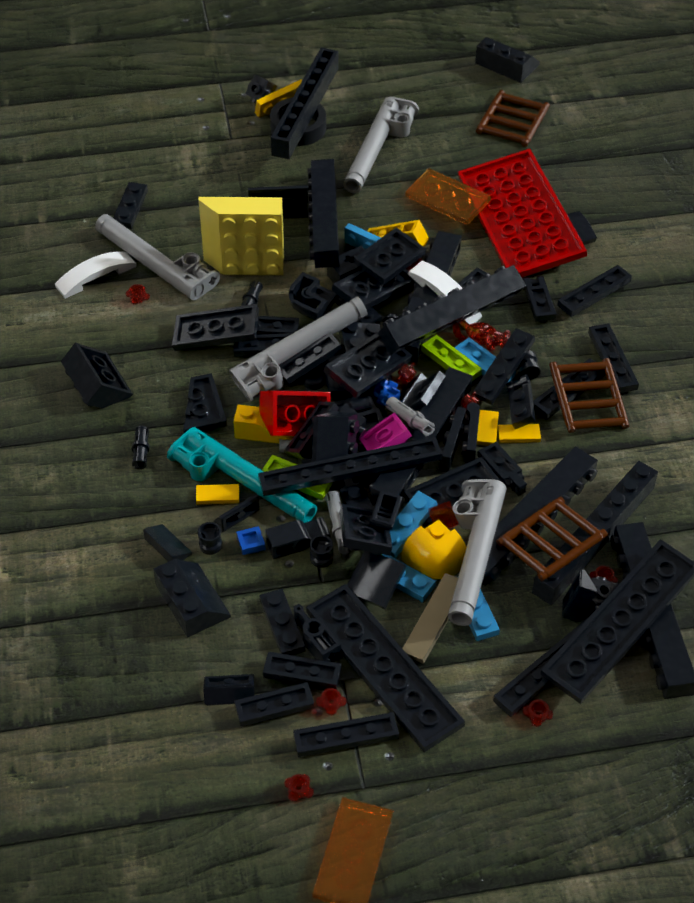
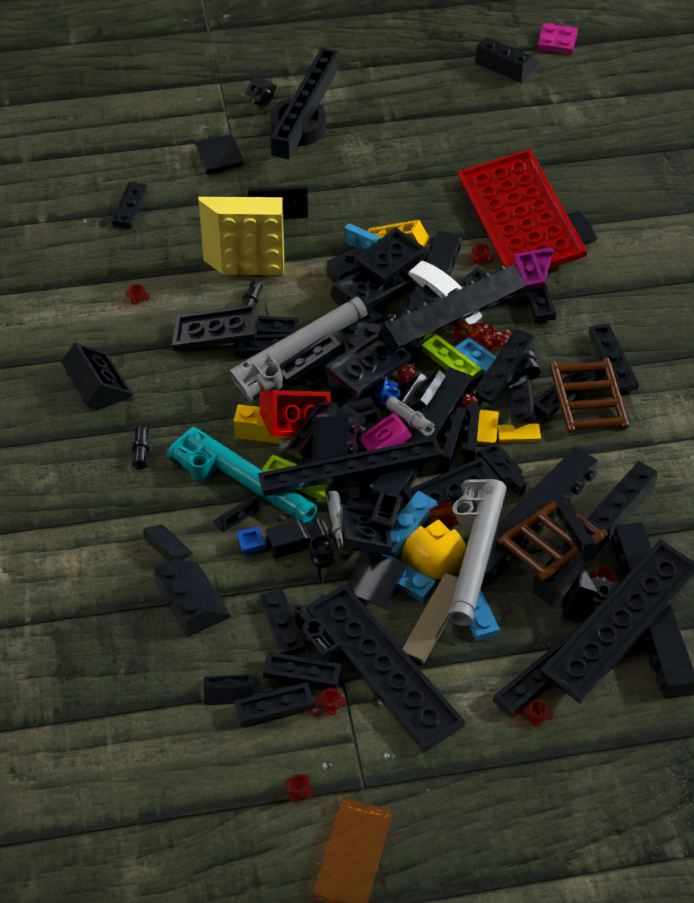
(95, 267): white slope -> none
(185, 273): light grey piece -> none
(204, 405): black wing -> none
(210, 538): black wheel -> none
(217, 494): yellow piece -> none
(219, 153): none -> black slope
(266, 103): yellow plate -> none
(310, 297): black brick -> none
(323, 214): black brick -> none
(345, 734): black plate -> none
(391, 120): light grey piece -> none
(448, 196): clear orange tile -> none
(482, 253): none -> clear red plate
(496, 106): reddish brown bar -> none
(534, 267): none -> magenta wing
(557, 39): none -> dark pink plate
(575, 528): none -> black plate
(594, 290): black plate -> none

